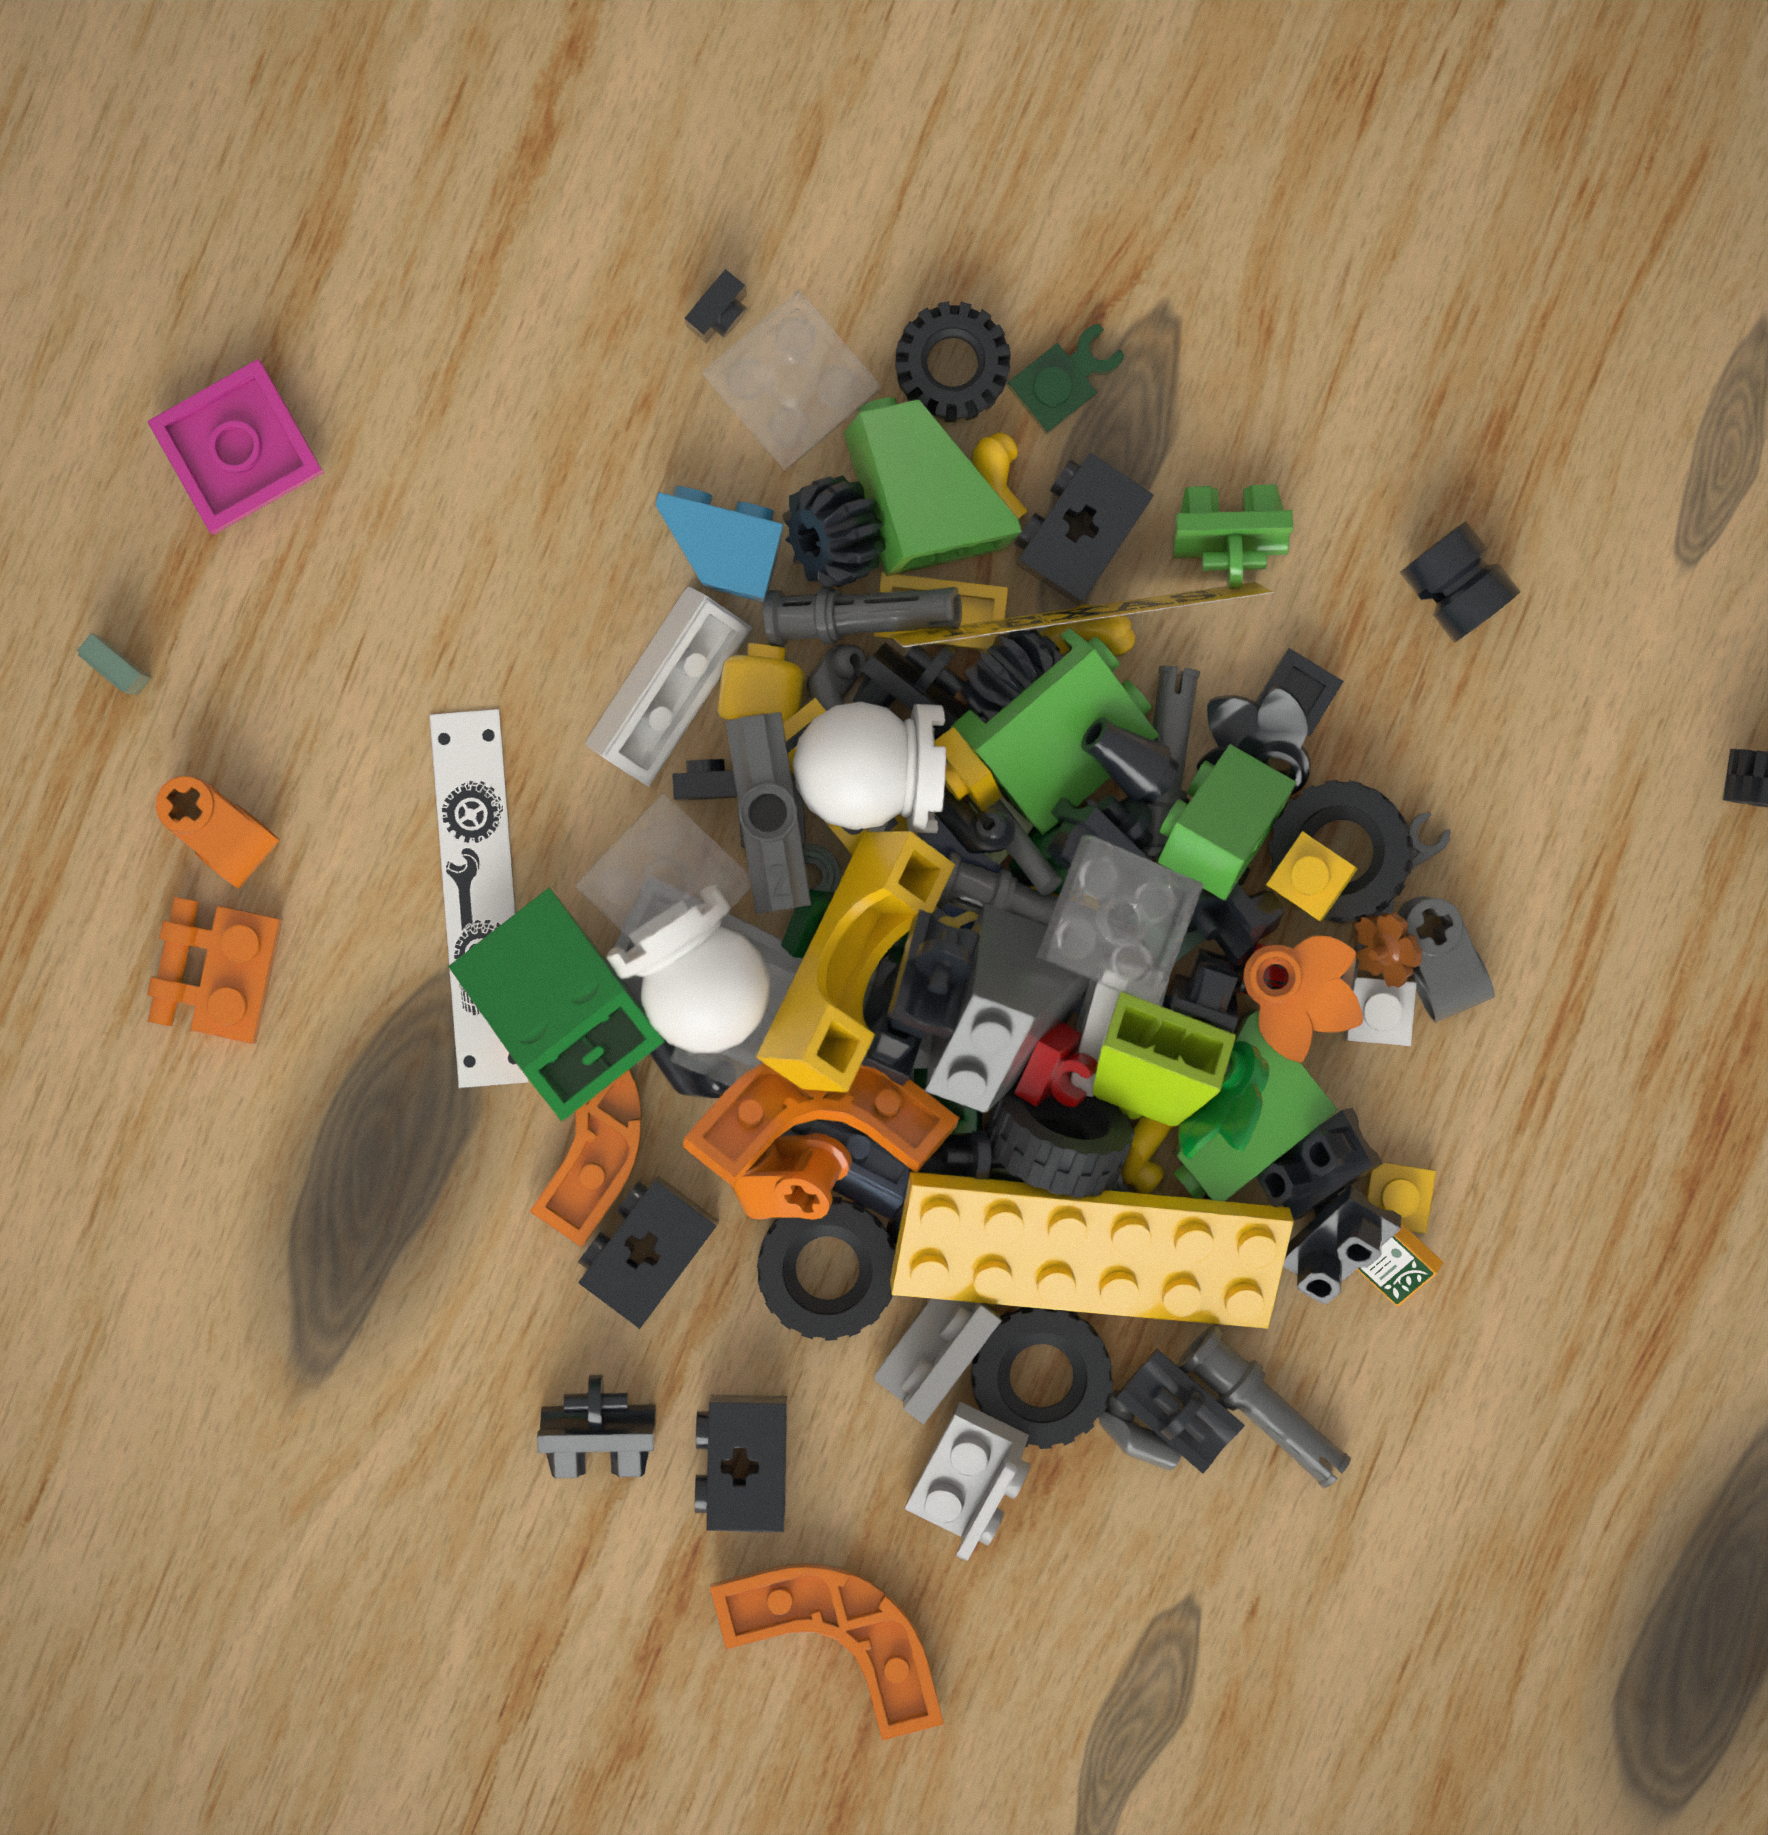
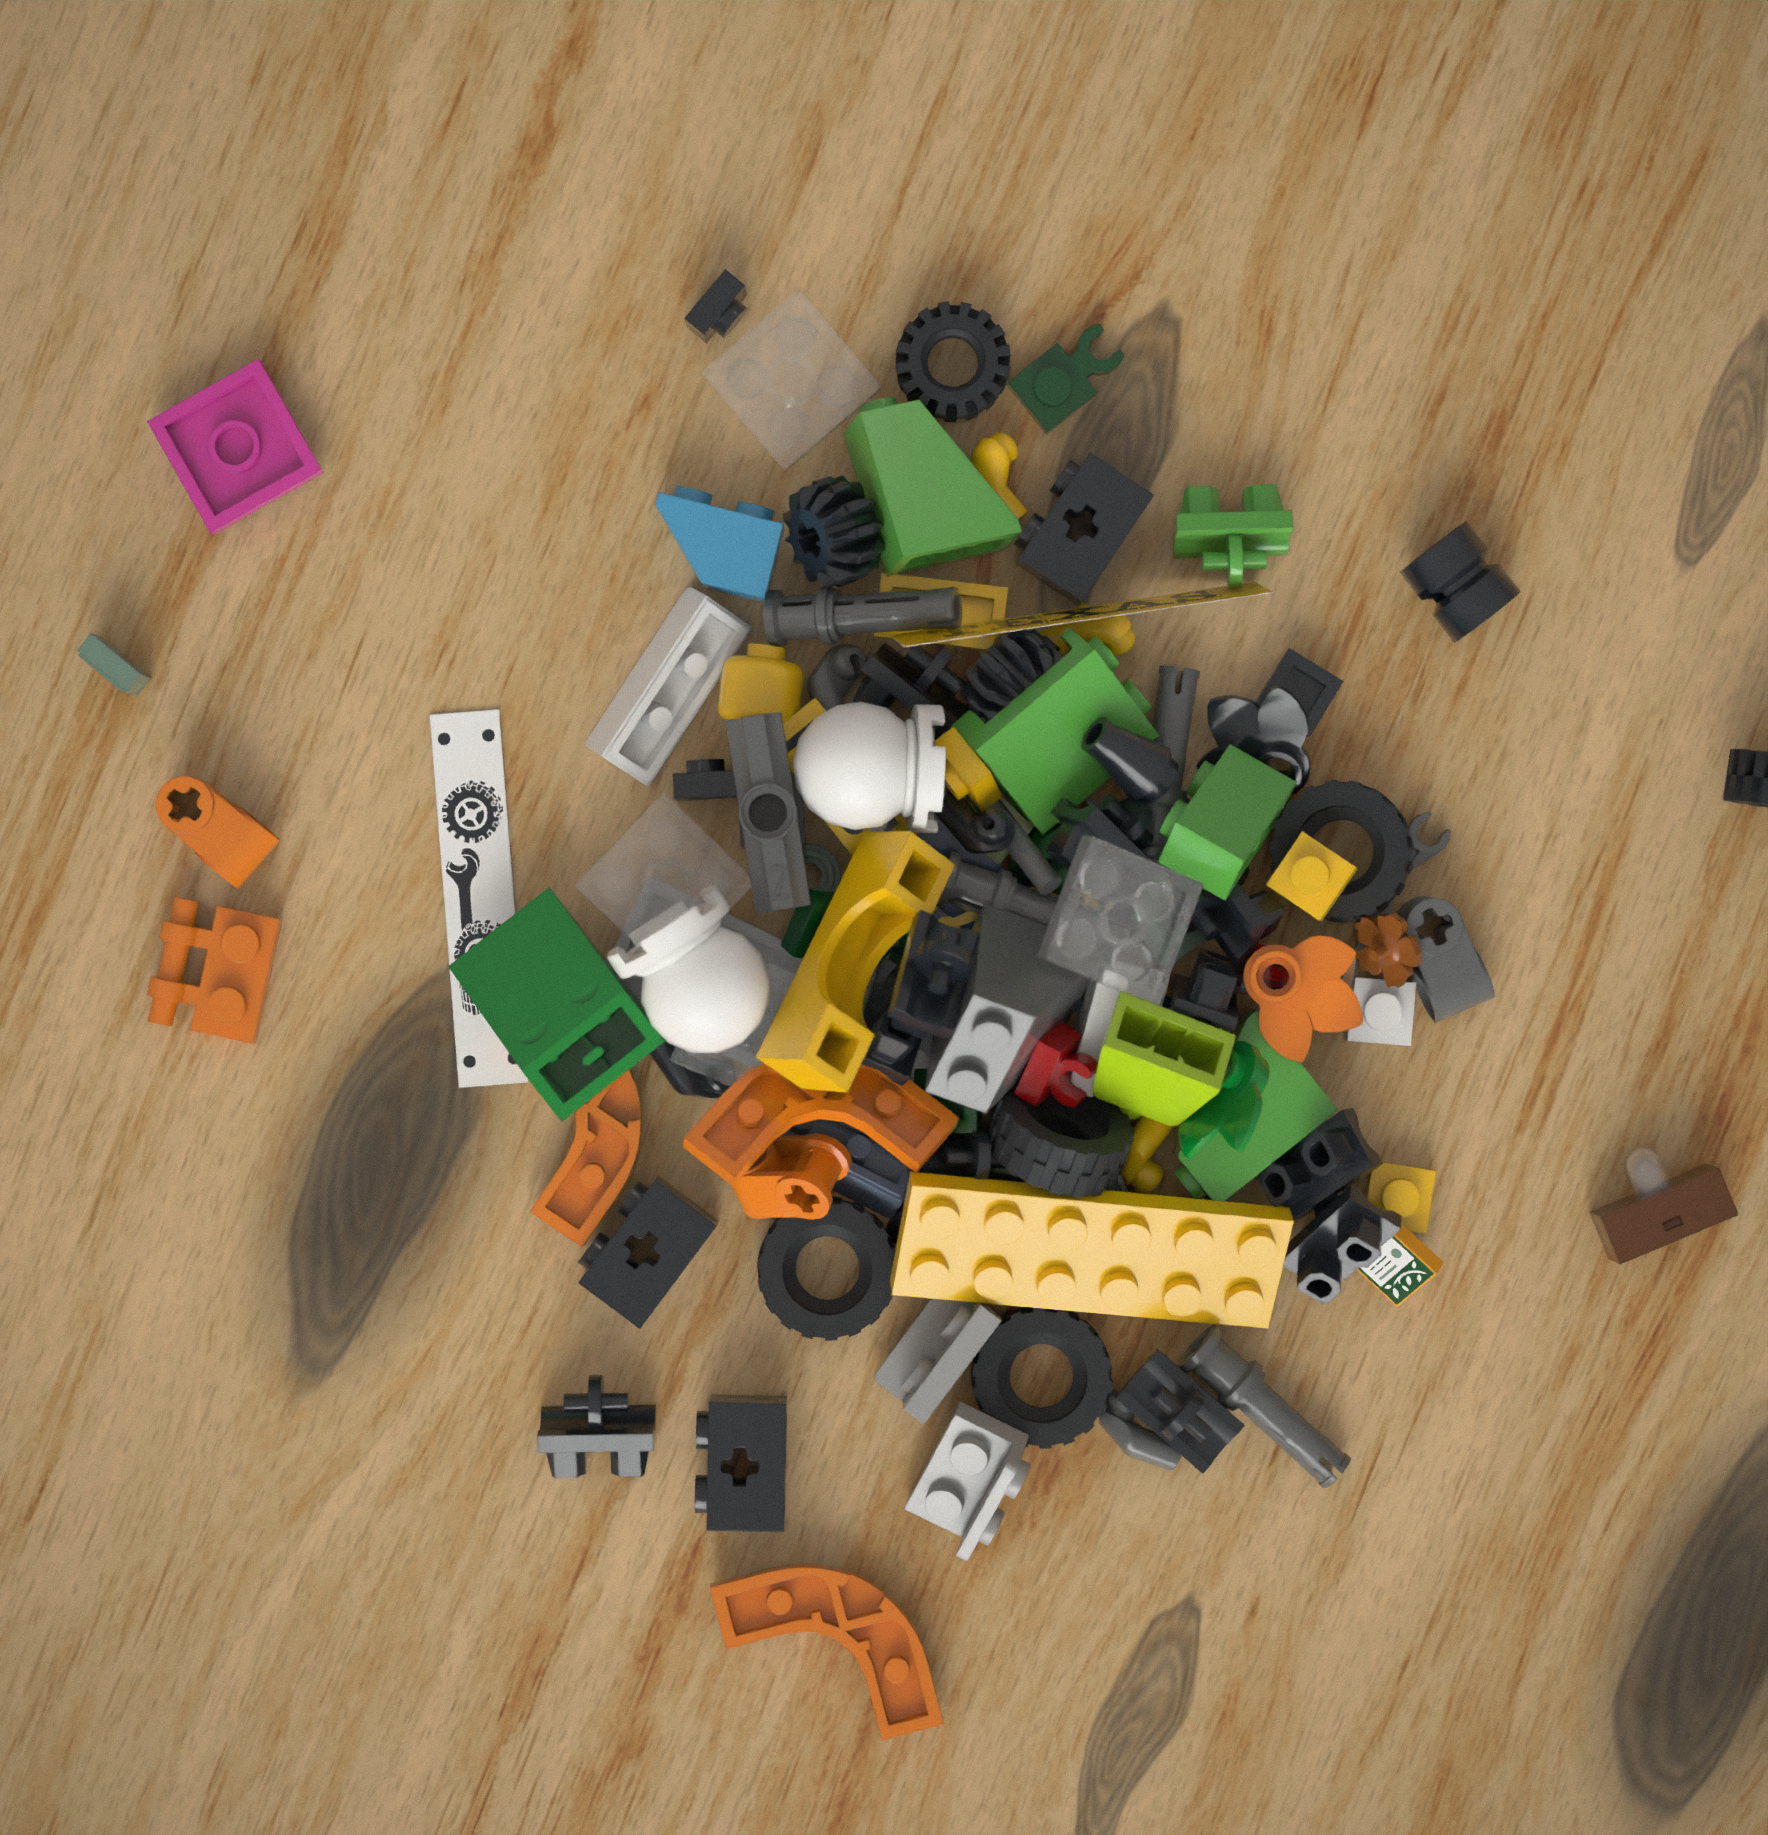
(1661, 1207): none -> reddish brown piece

